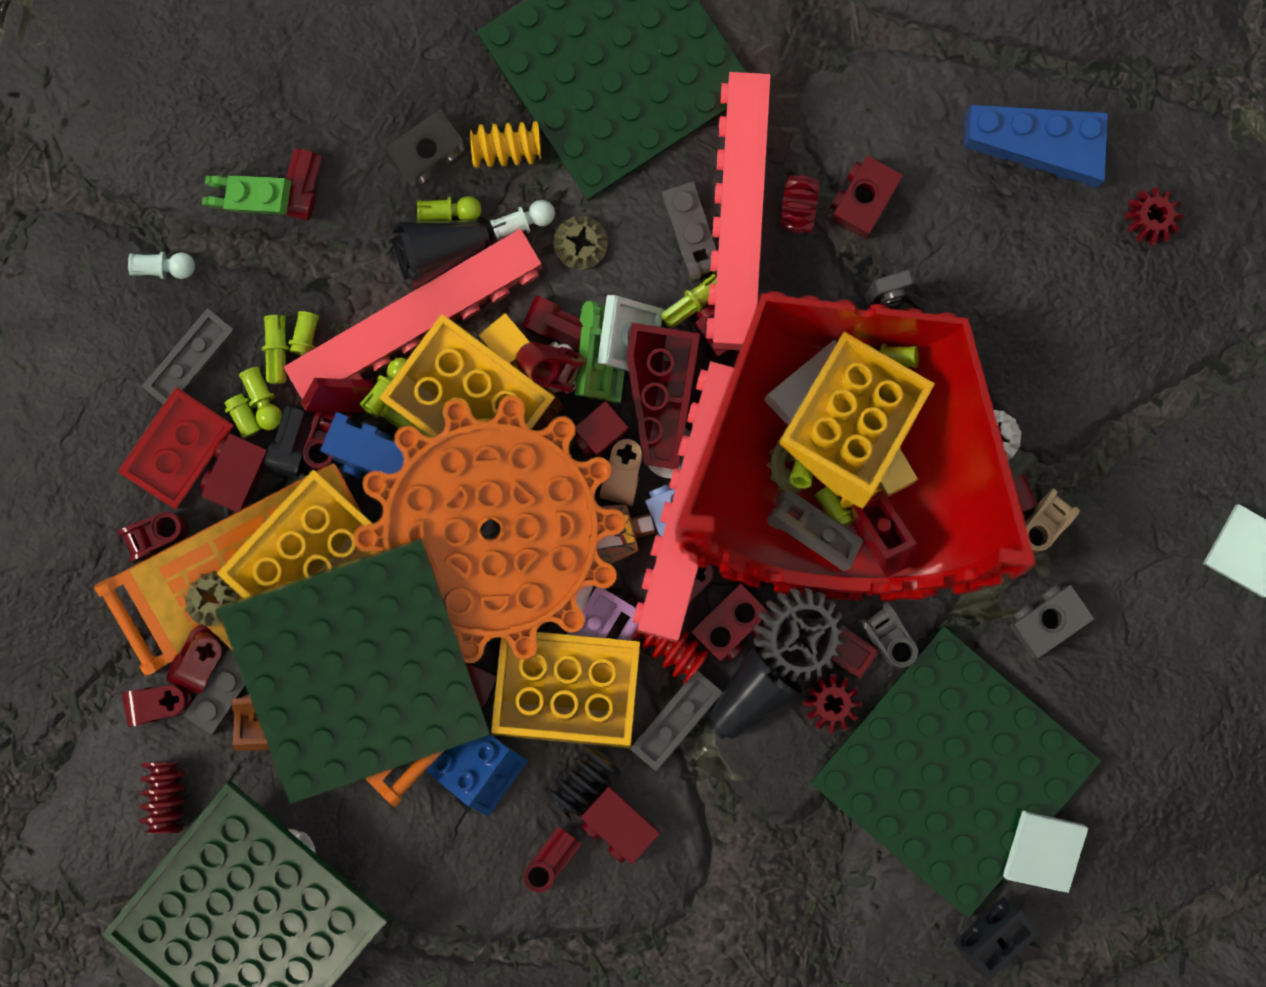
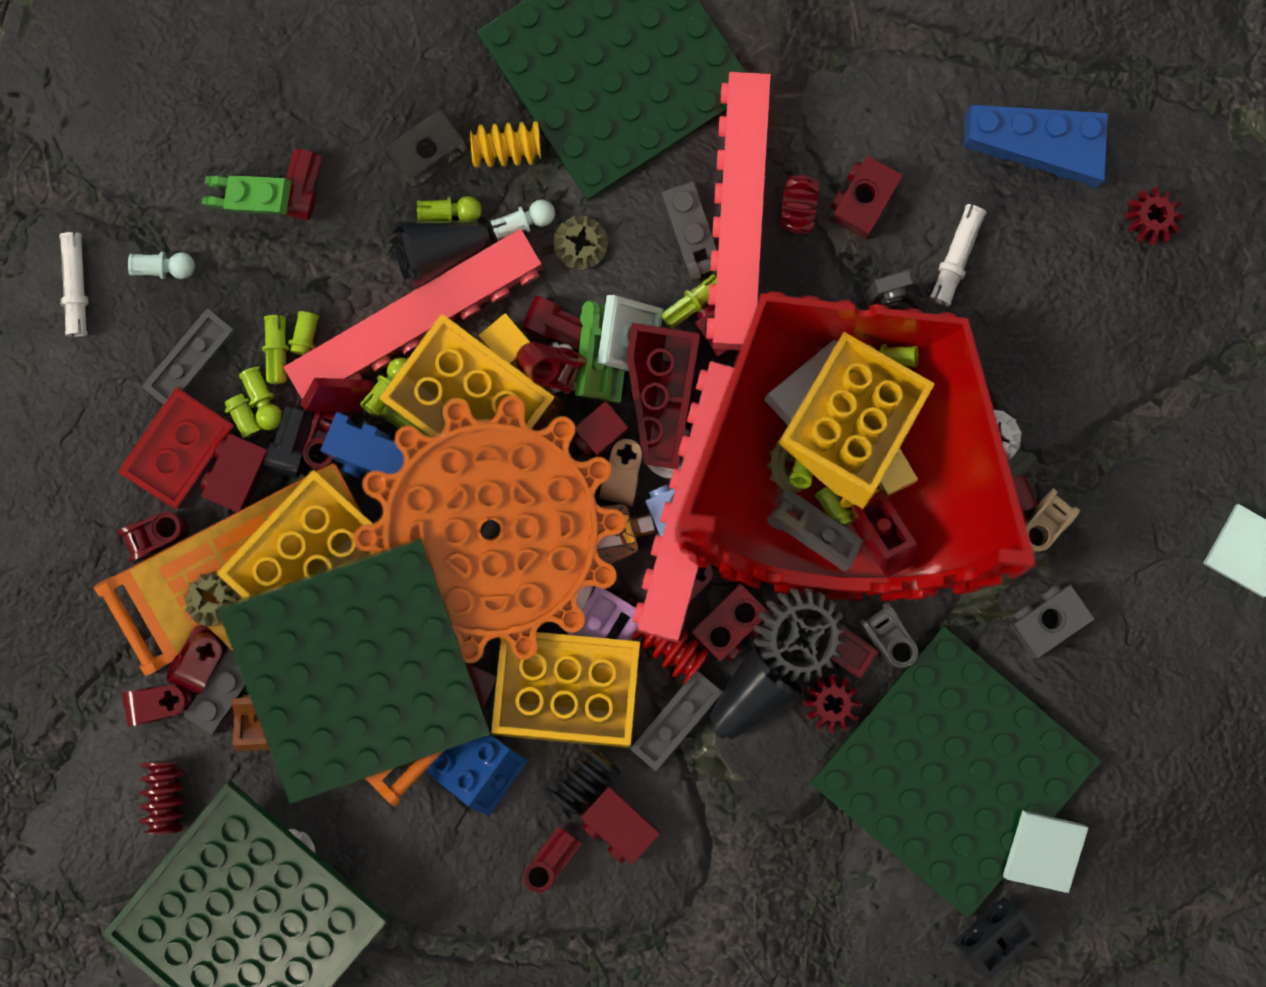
(73, 285): none -> white pin
(953, 267): none -> white pin

